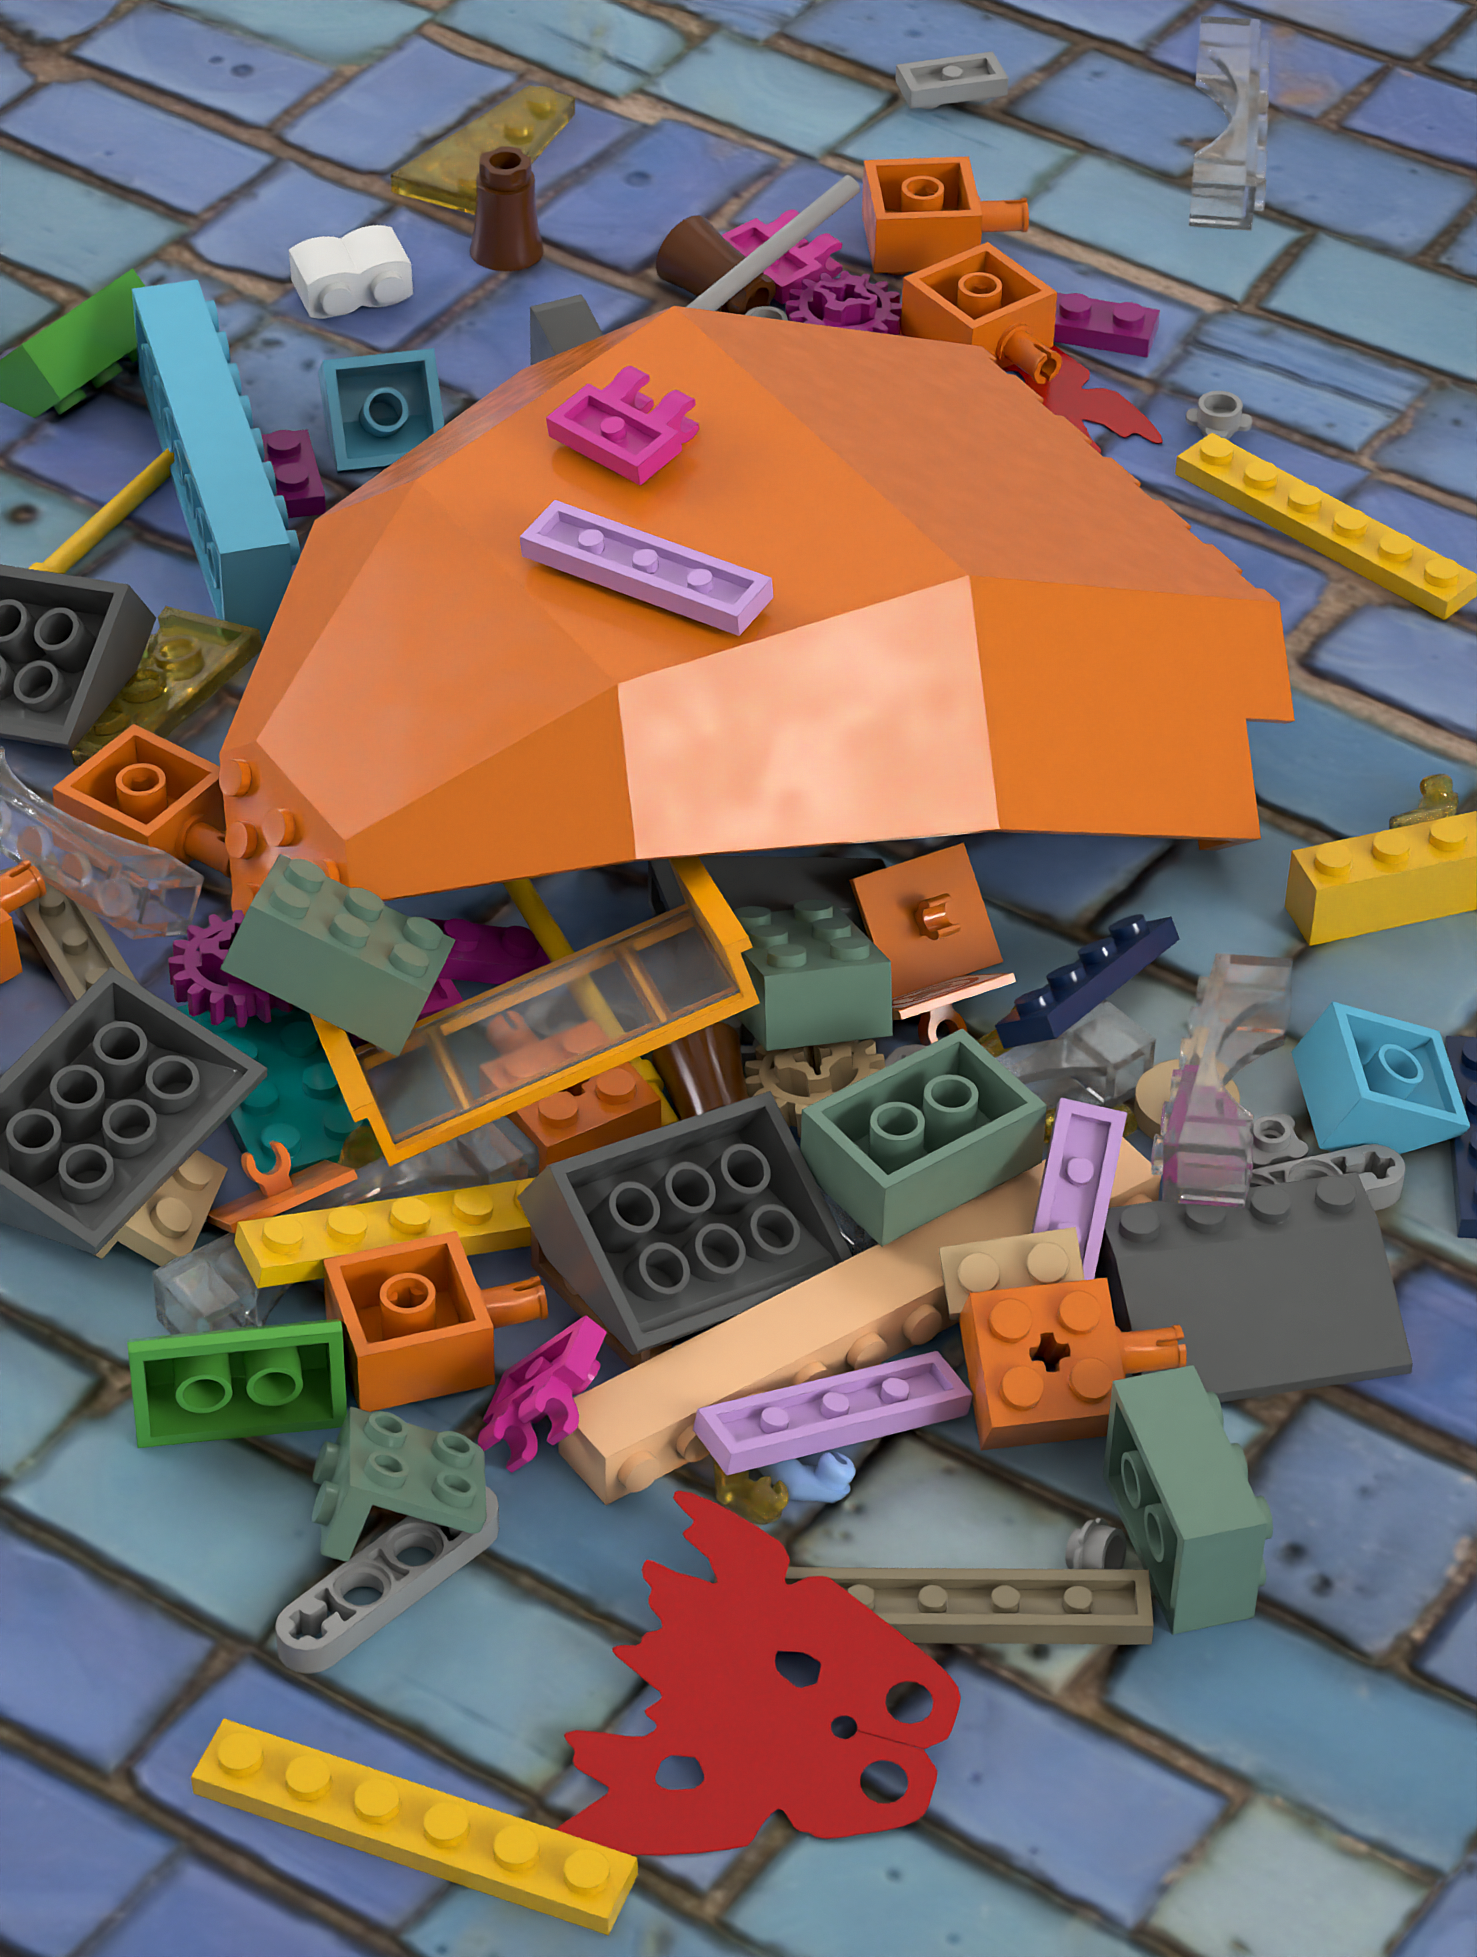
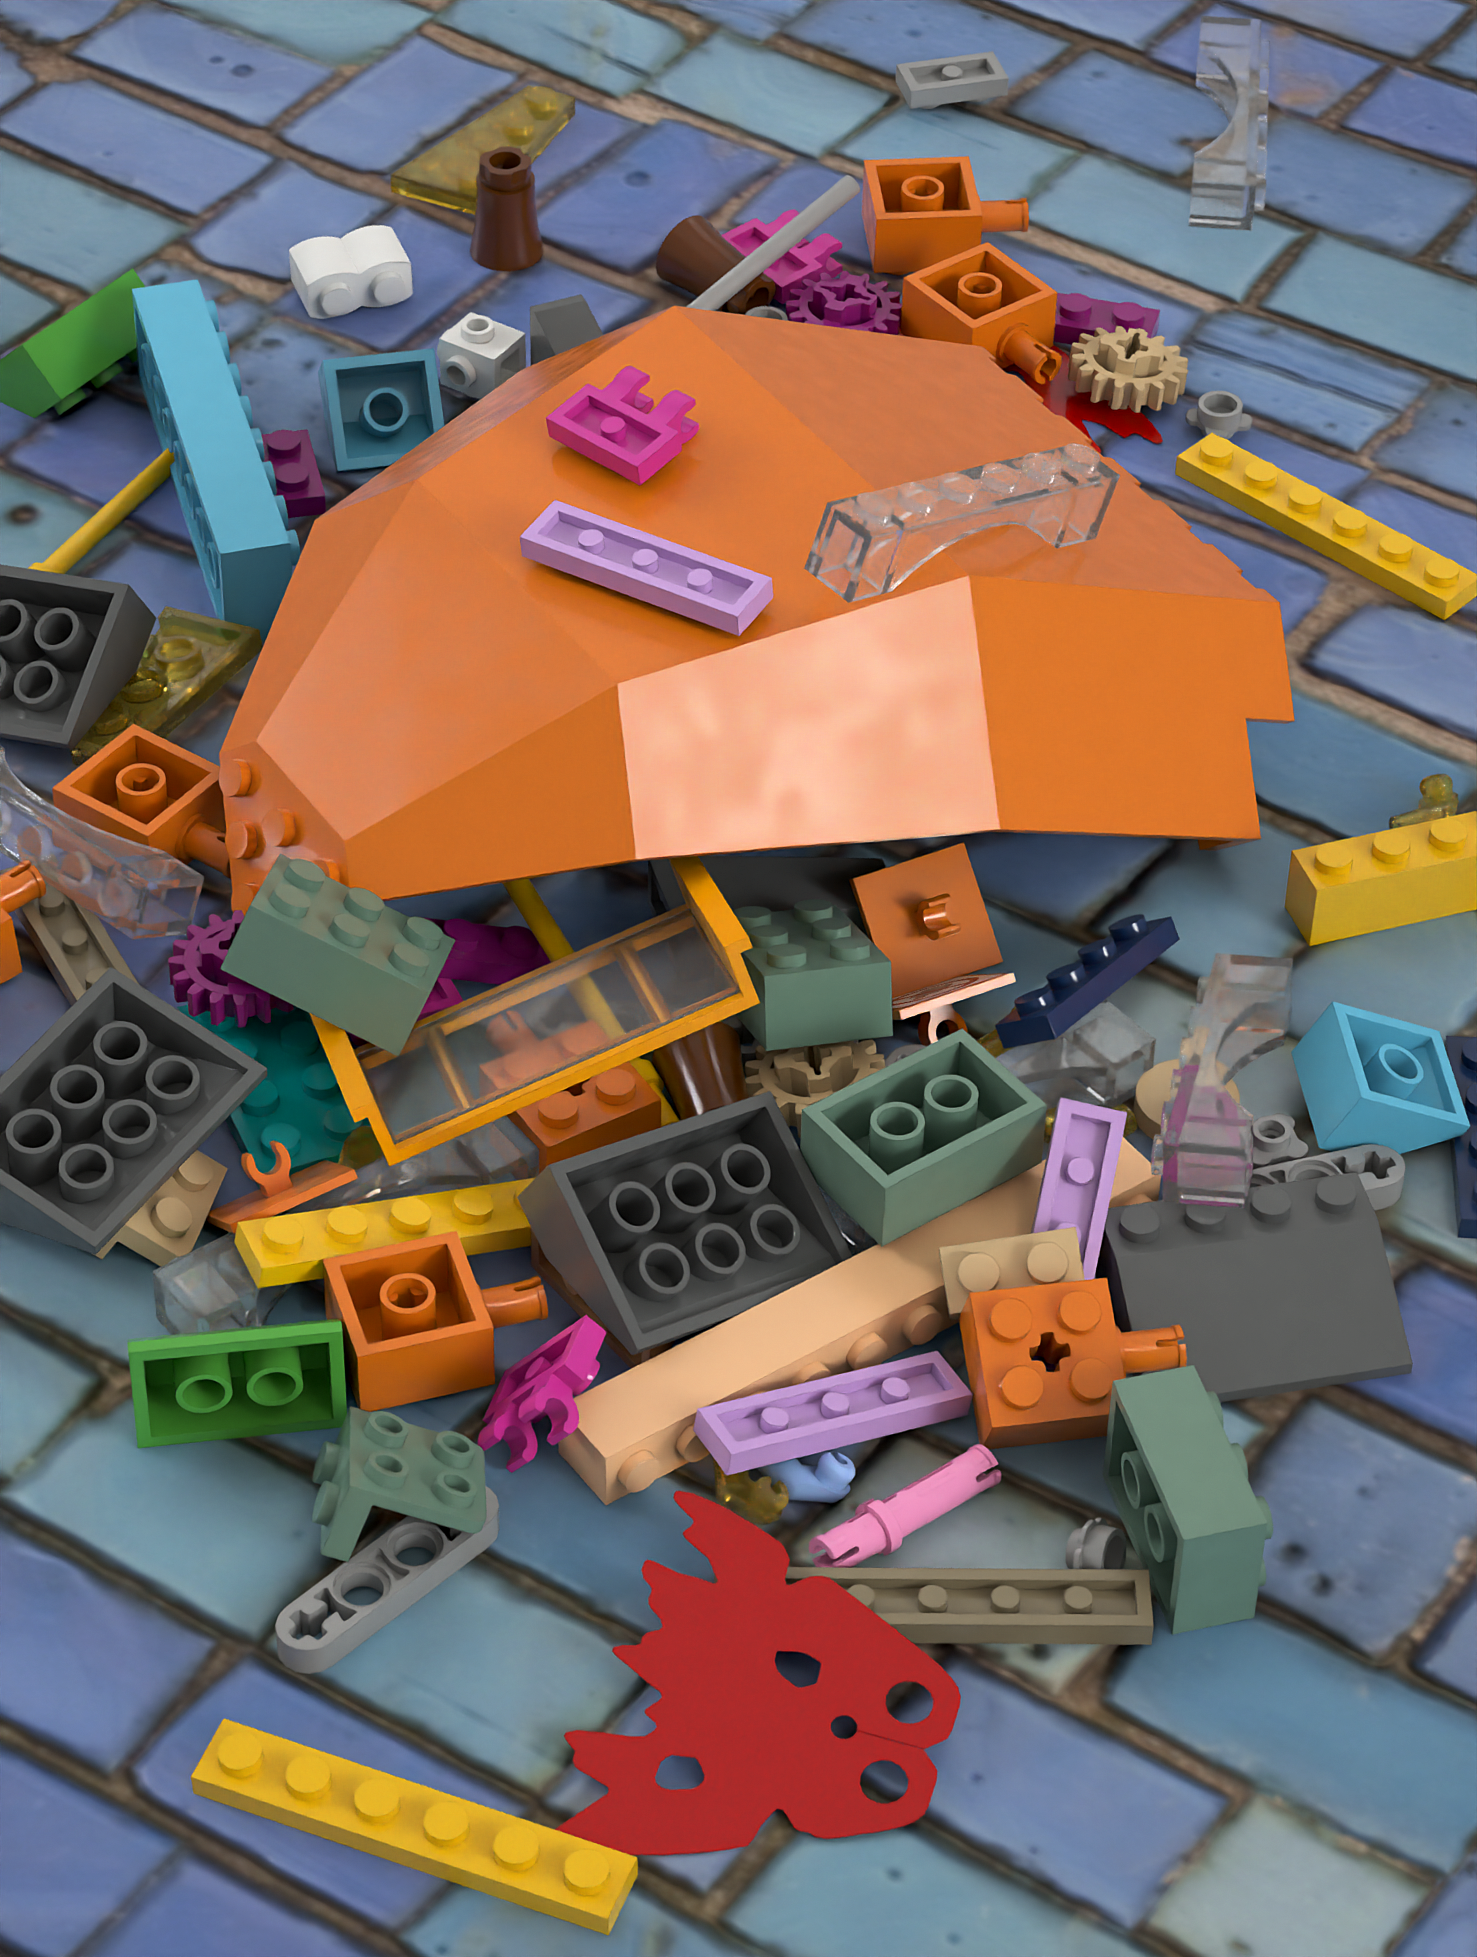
(480, 355): none -> white brick
(883, 1523): none -> bright pink pin
(884, 535): none -> clear arch
(1127, 369): none -> tan gear

